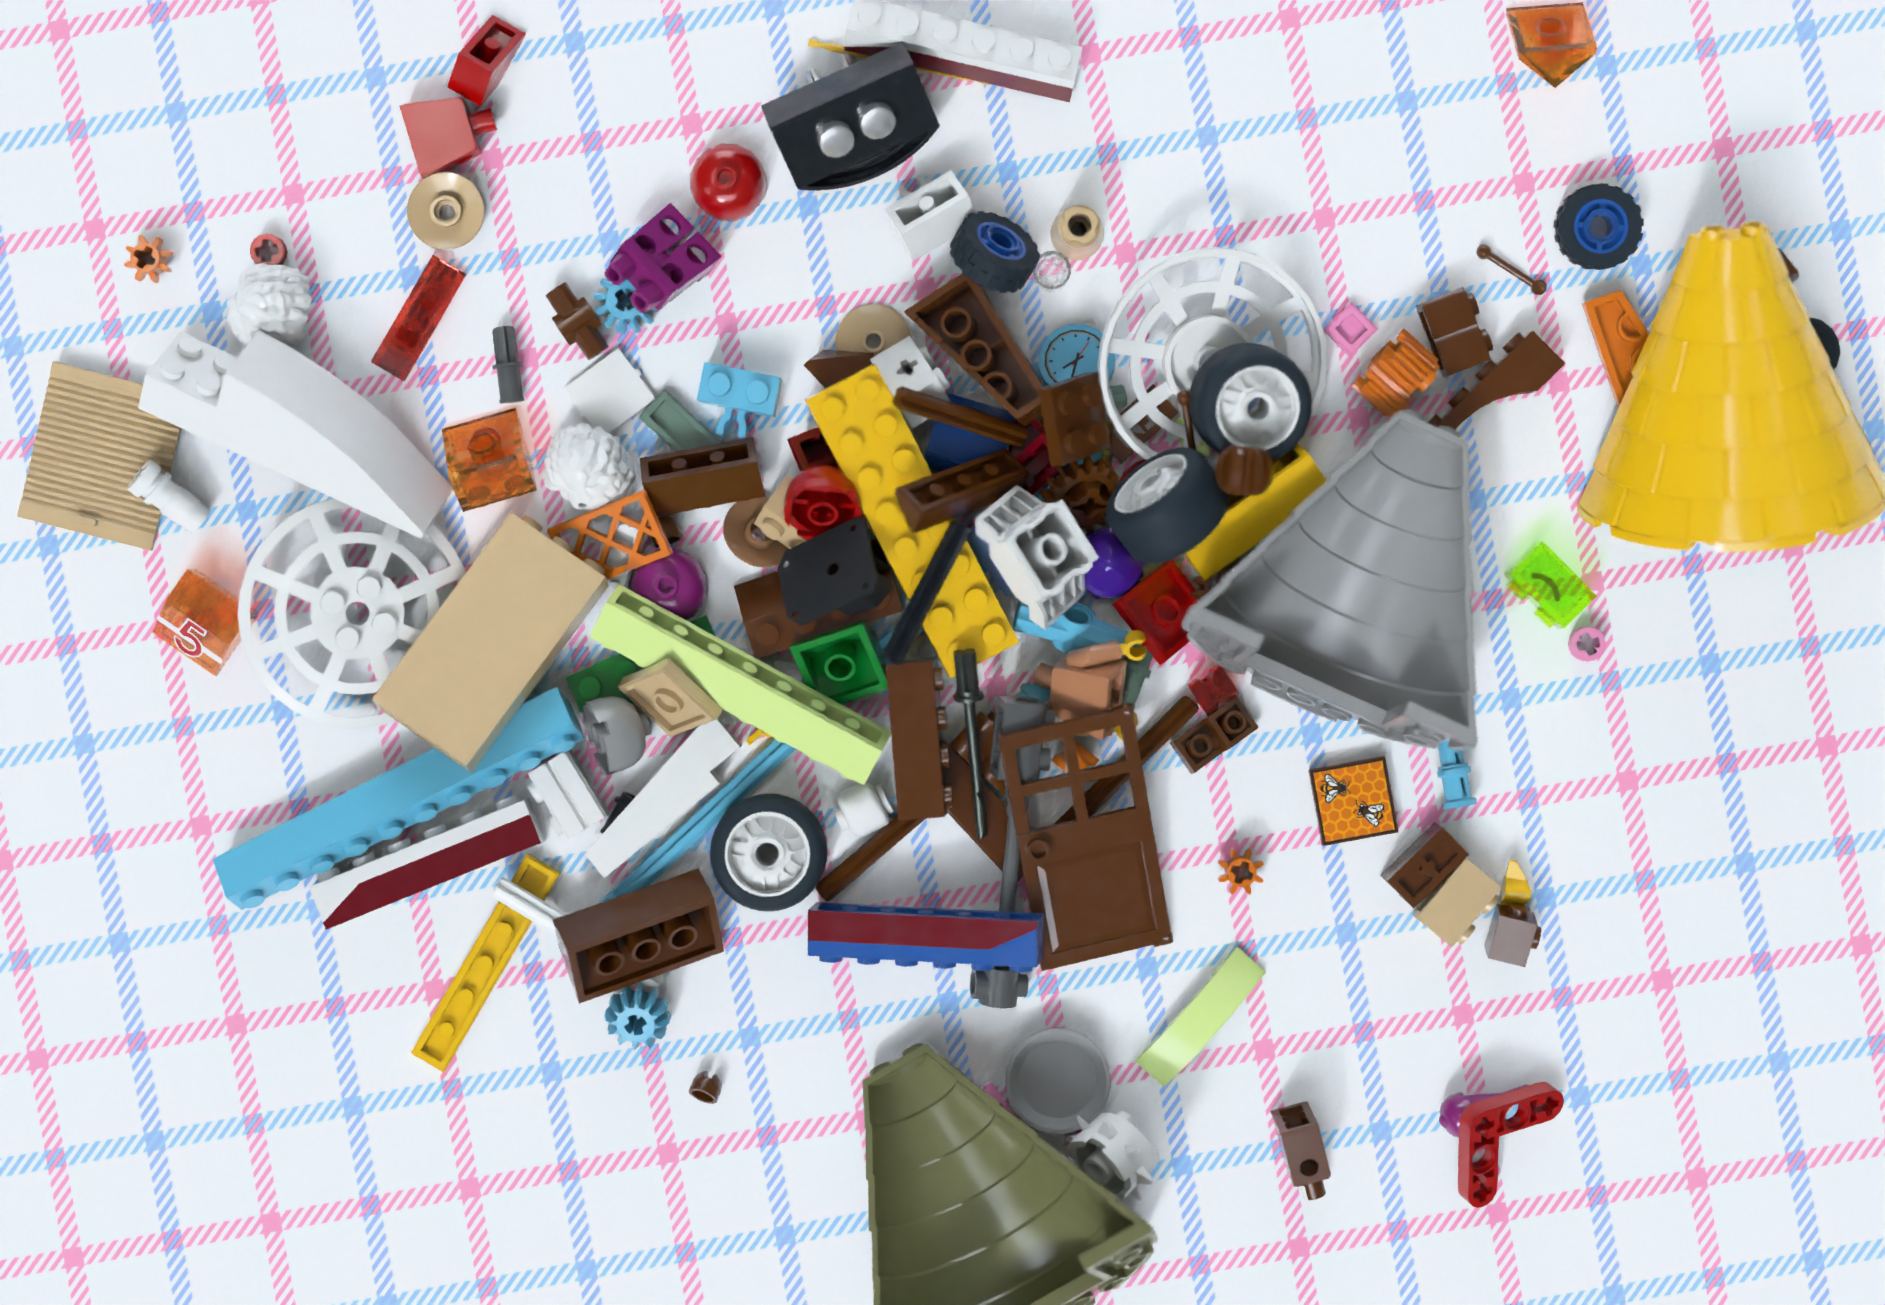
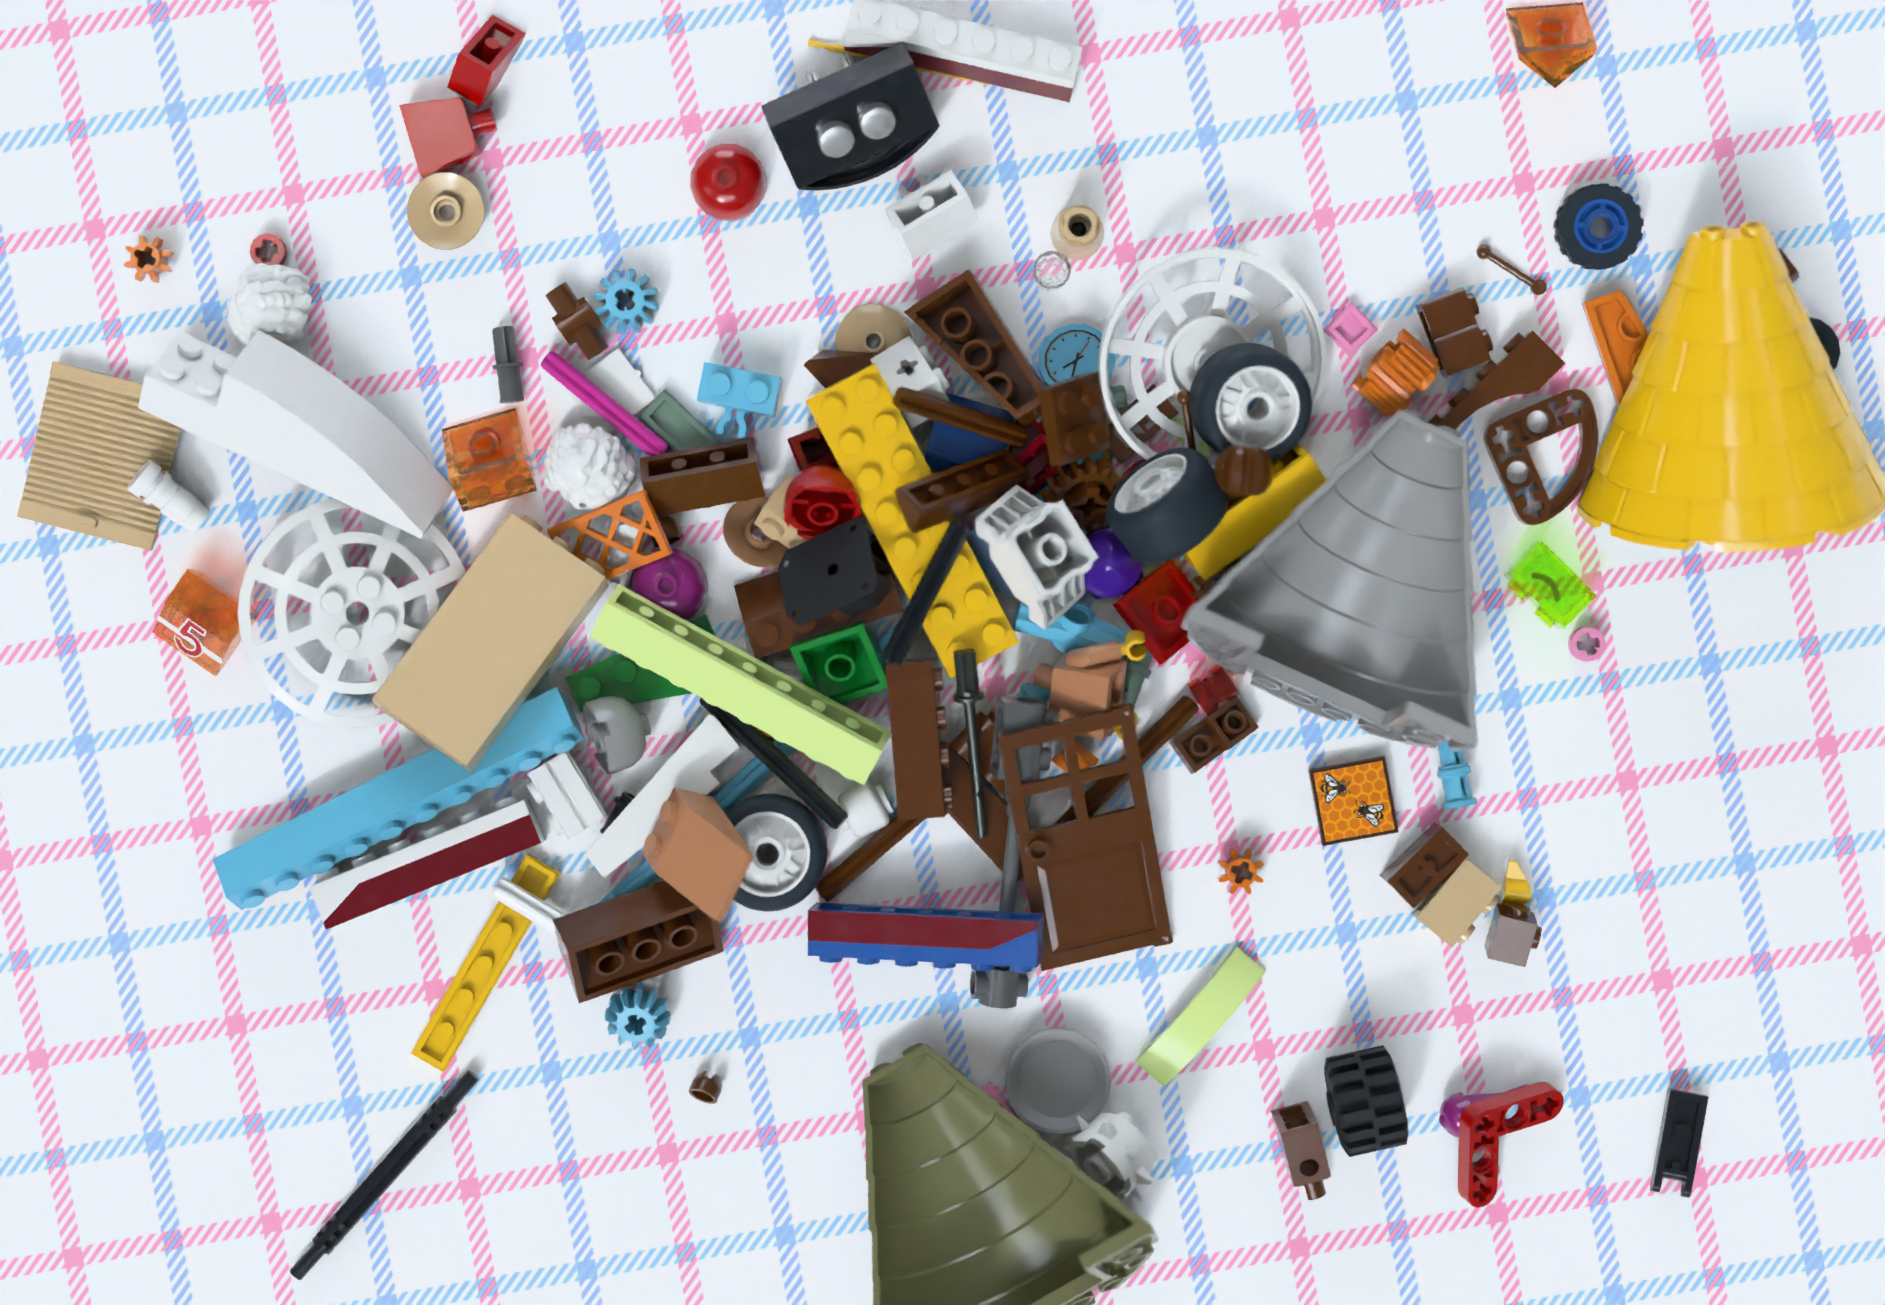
(384, 1175): none -> black axle
(418, 318): clear red slope -> none
(603, 404): none -> dark pink axle
(650, 269): magenta hips -> none
(669, 697): tan tile -> none
(698, 851): none -> nougat slope
(781, 766): none -> black axle
(994, 252): black wheel -> none
(1366, 1101): none -> black wheel
(1523, 436): none -> reddish brown beam
(1679, 1139): none -> black hinge

